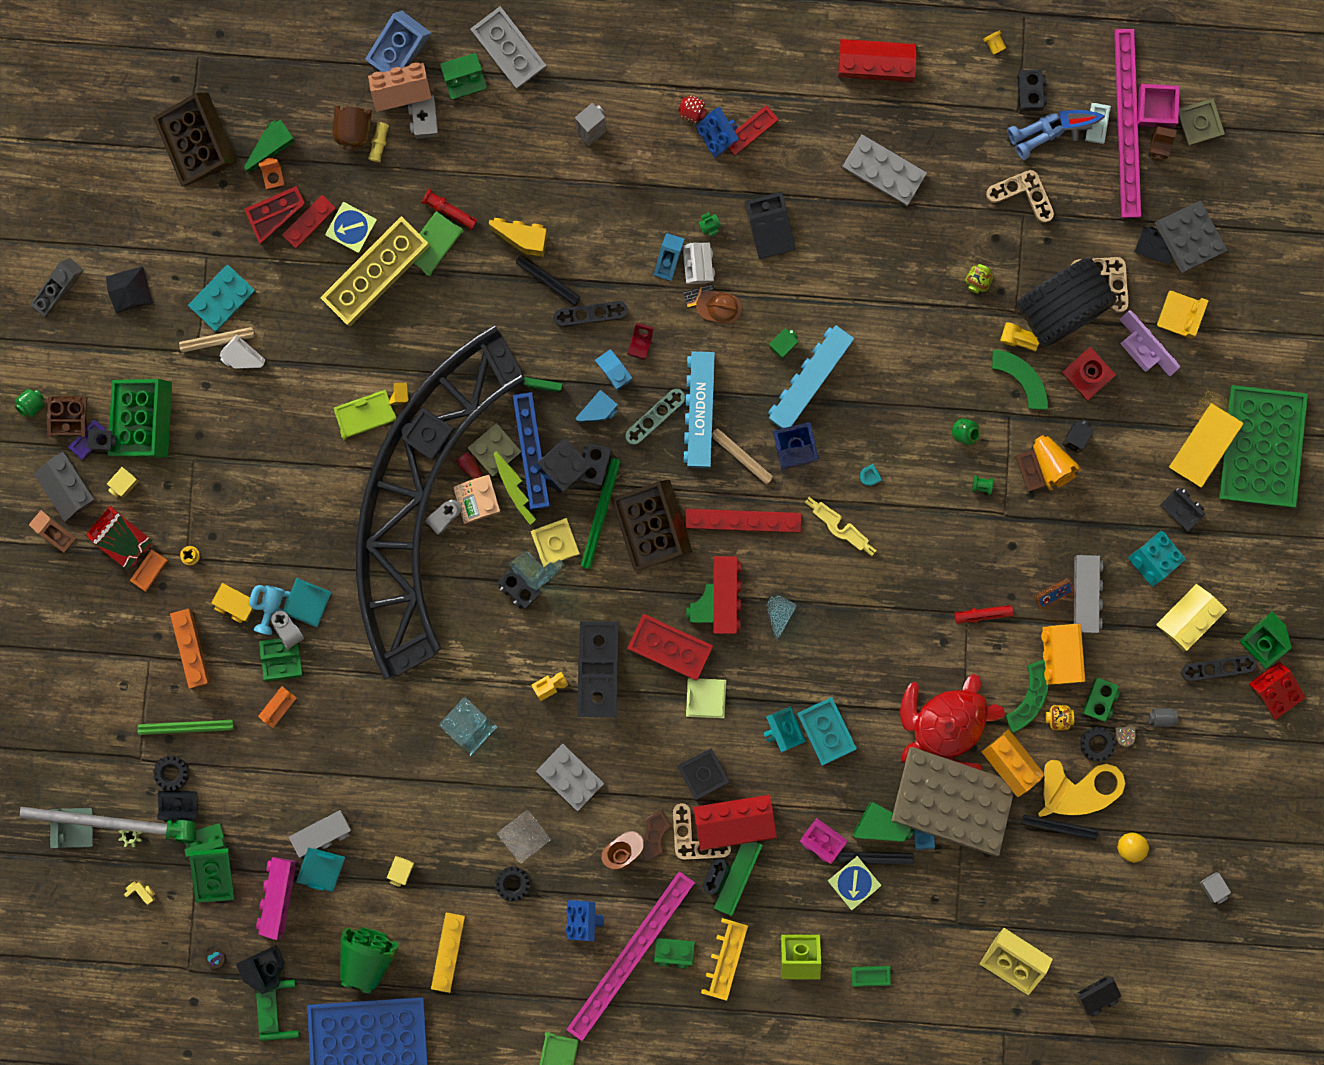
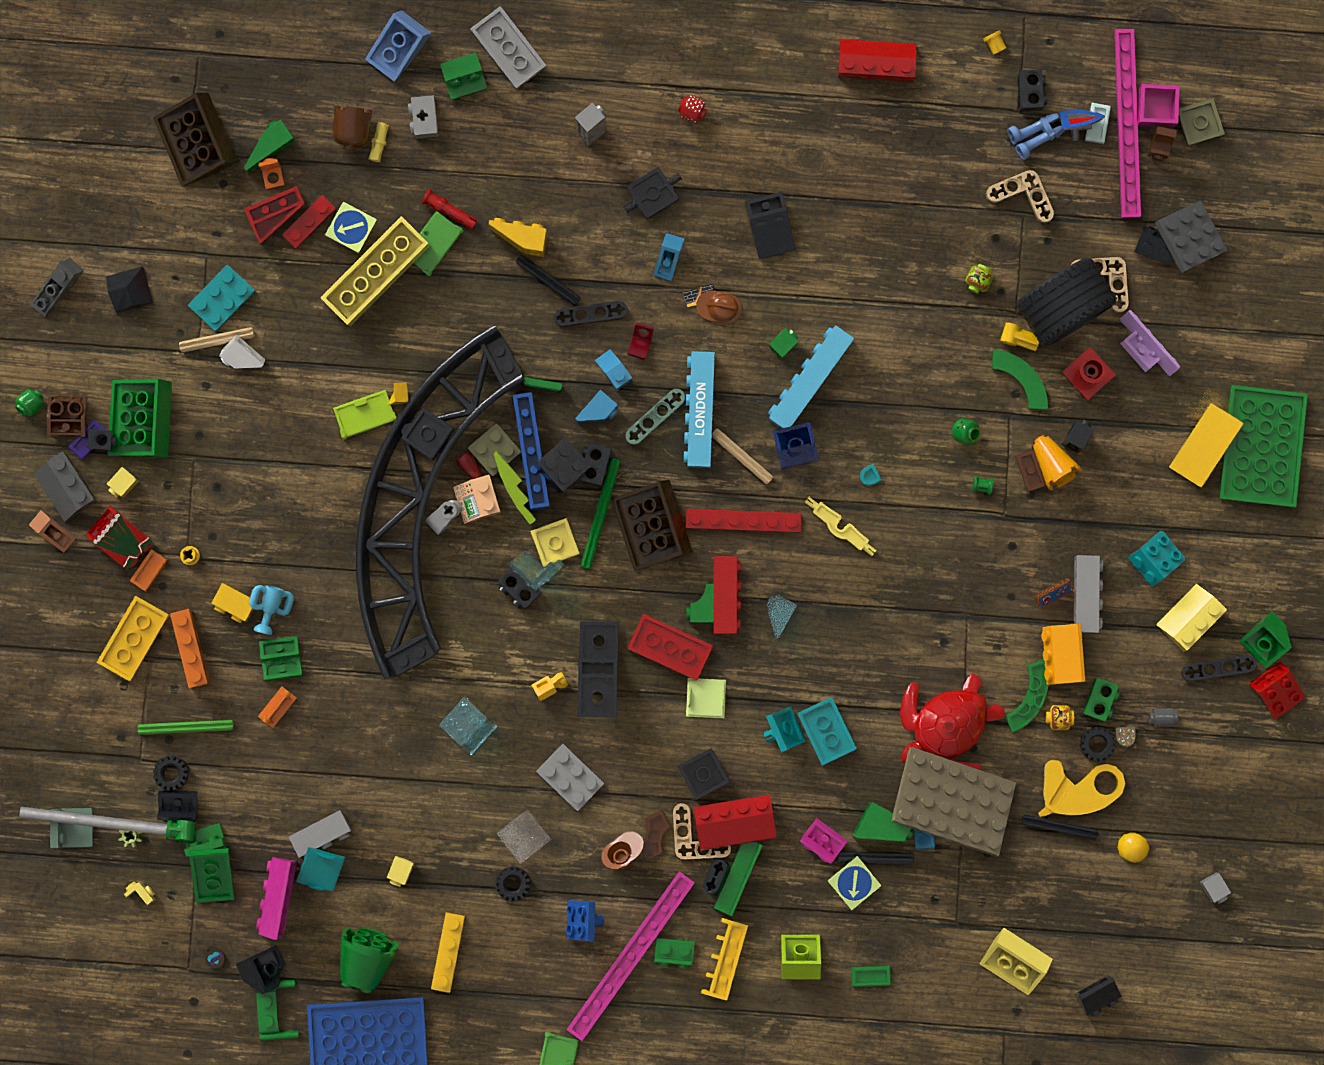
(133, 638): none -> yellow plate
(288, 632): light grey piece -> none
(306, 602): teal piece -> none
(399, 86): nougat brick -> none
(652, 193): none -> black plate
(698, 263): white brick -> none
(709, 224): green gear -> none
(717, 132): blue plate -> none
(753, 129): red plate -> none
(884, 170): light grey plate -> none
(975, 615): red pin -> none
(1013, 763): light orange slope -> none
(1182, 314): yellow bracket -> none
(1183, 509): black bracket -> none

